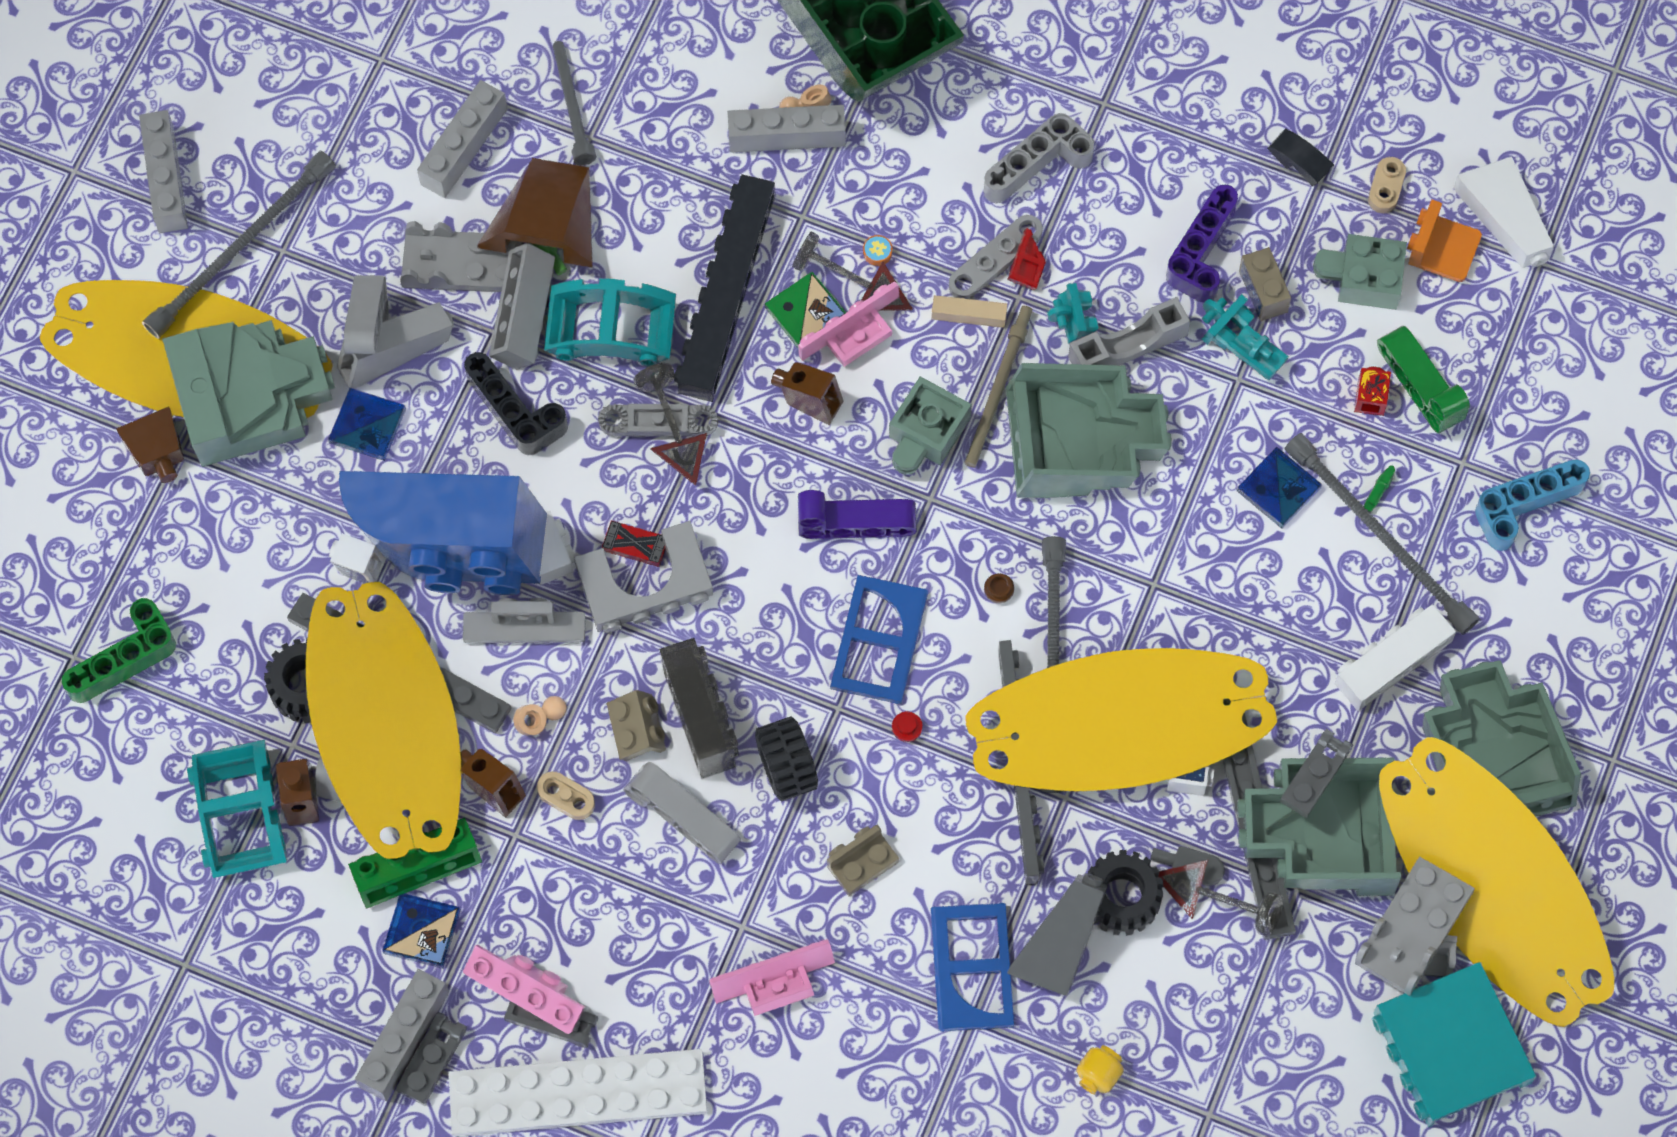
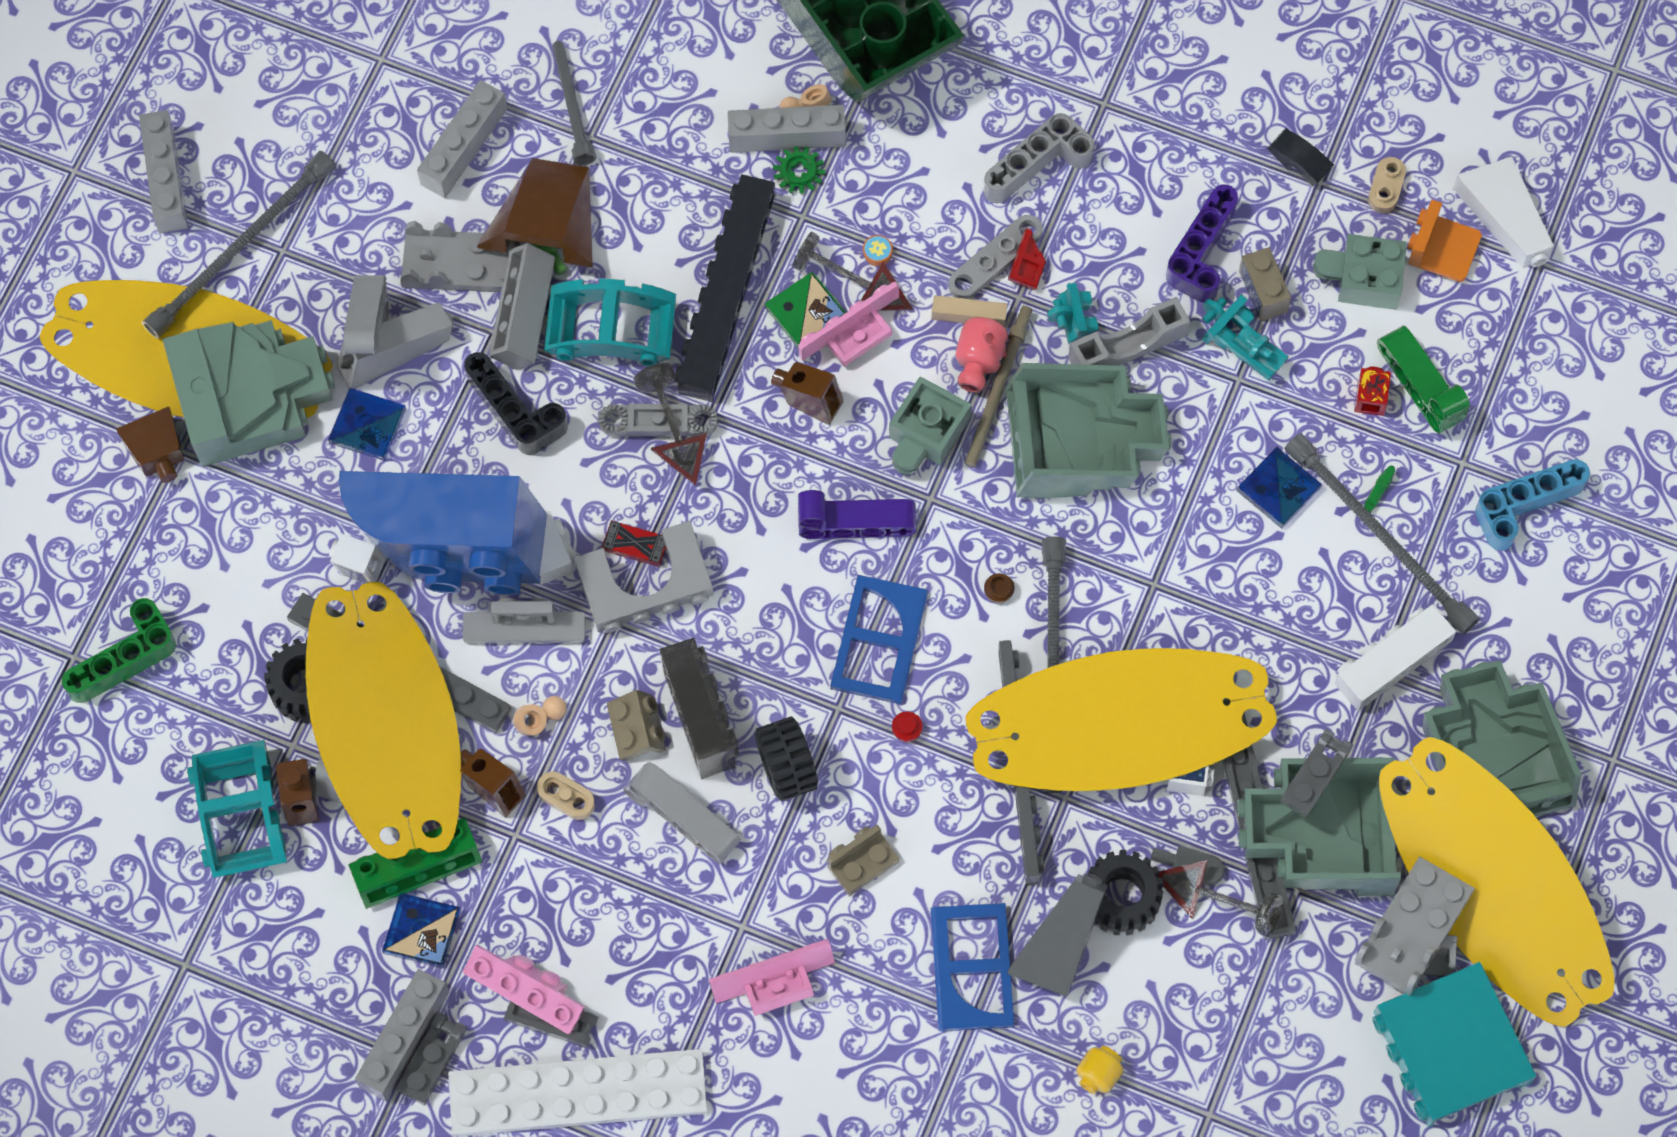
(790, 162): none -> green gear
(980, 351): none -> coral piece

